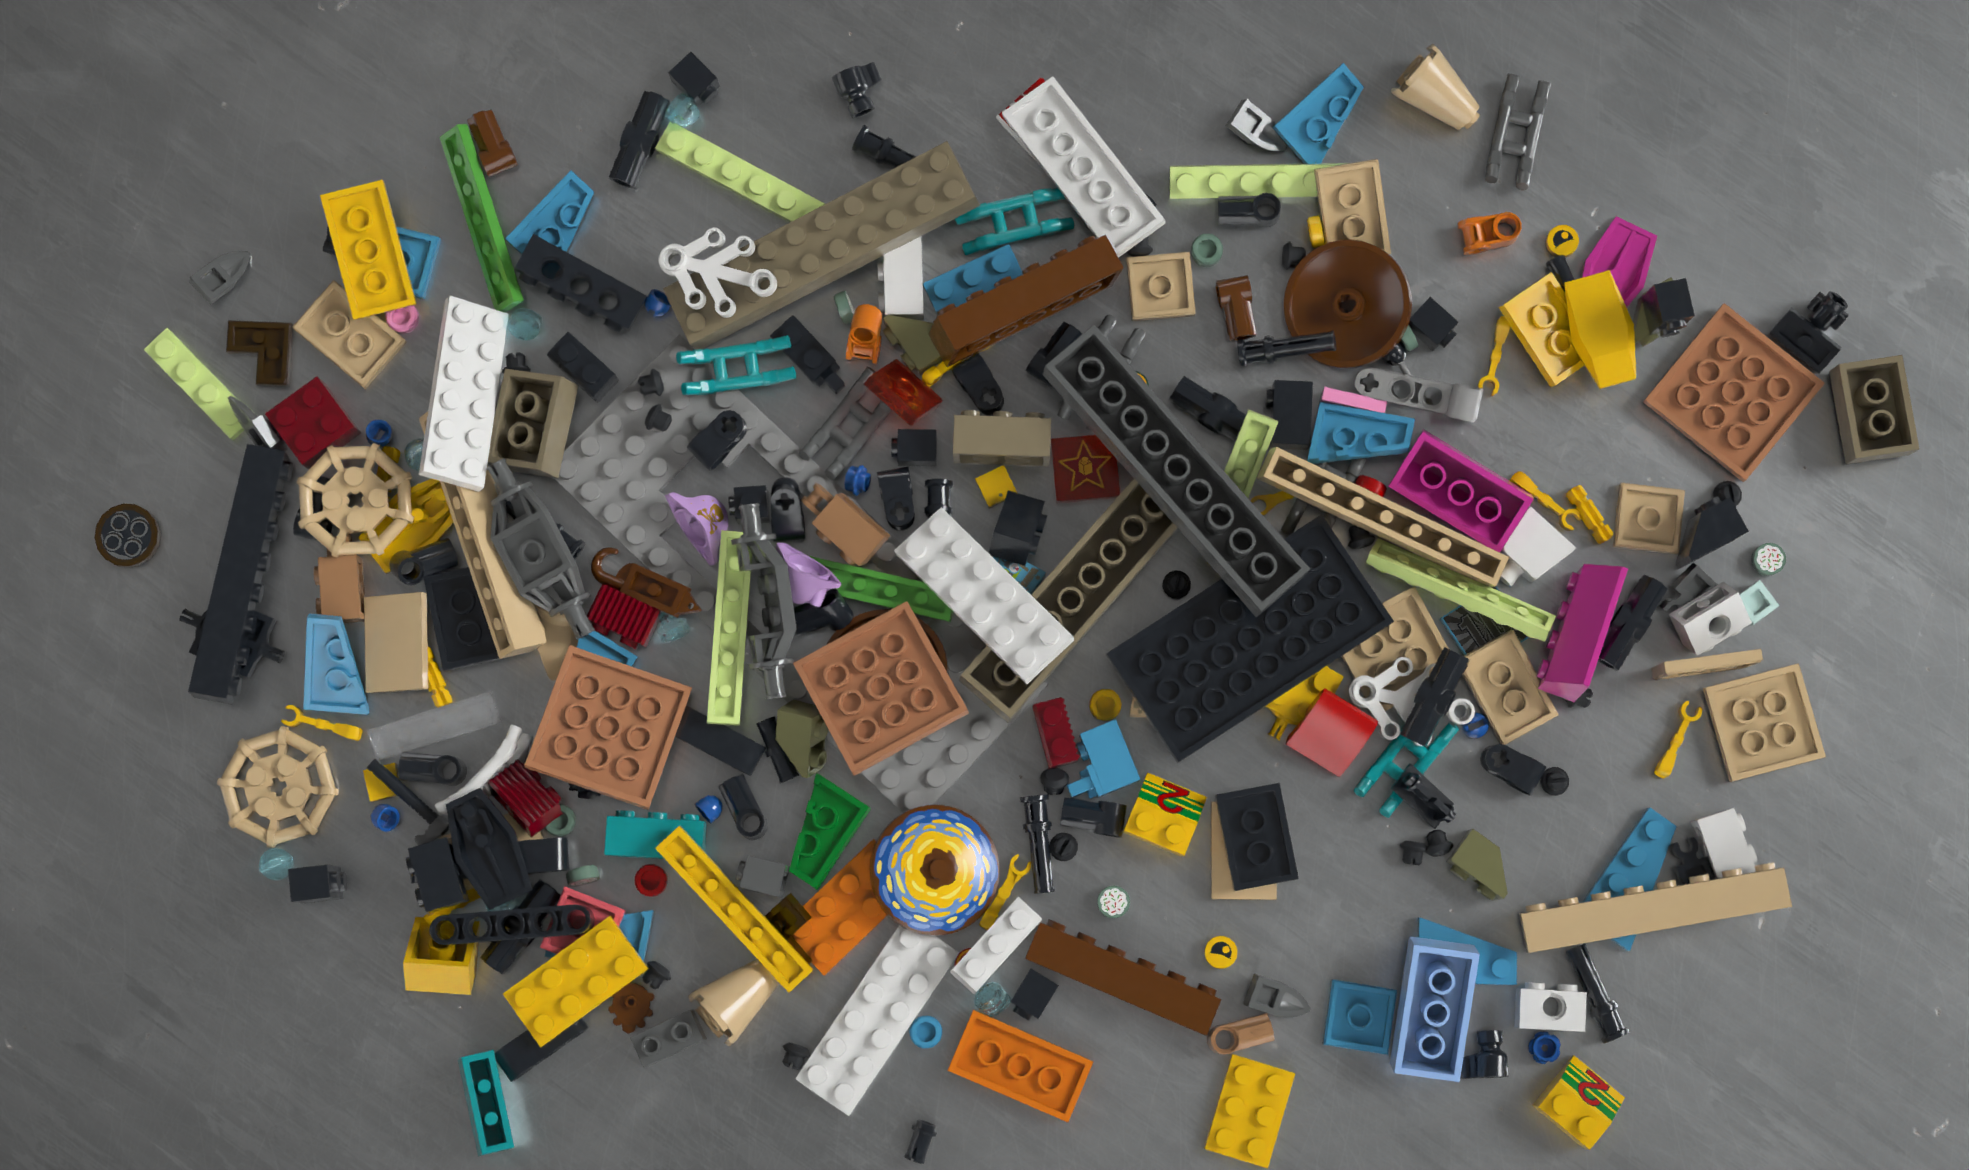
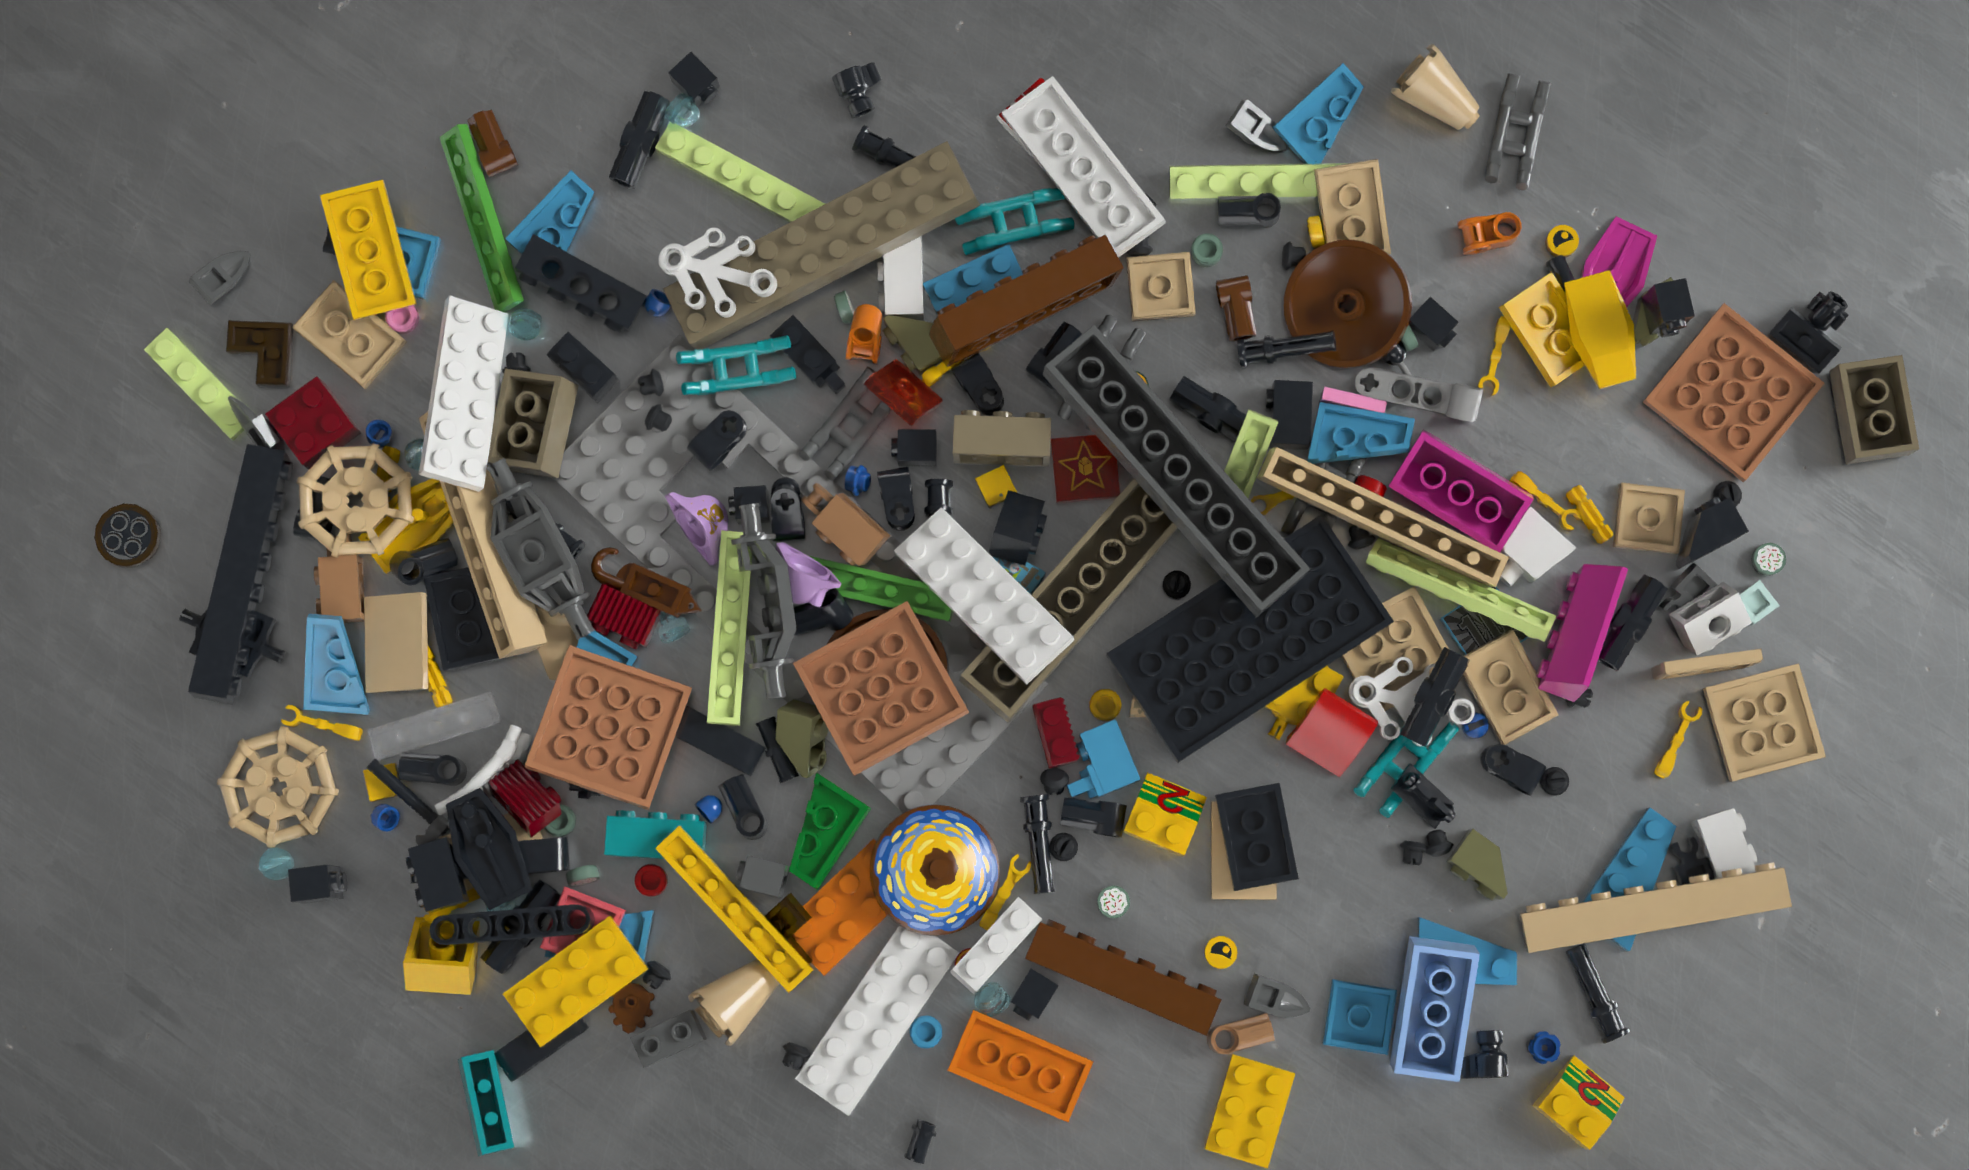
(1570, 1012): white brick -> none

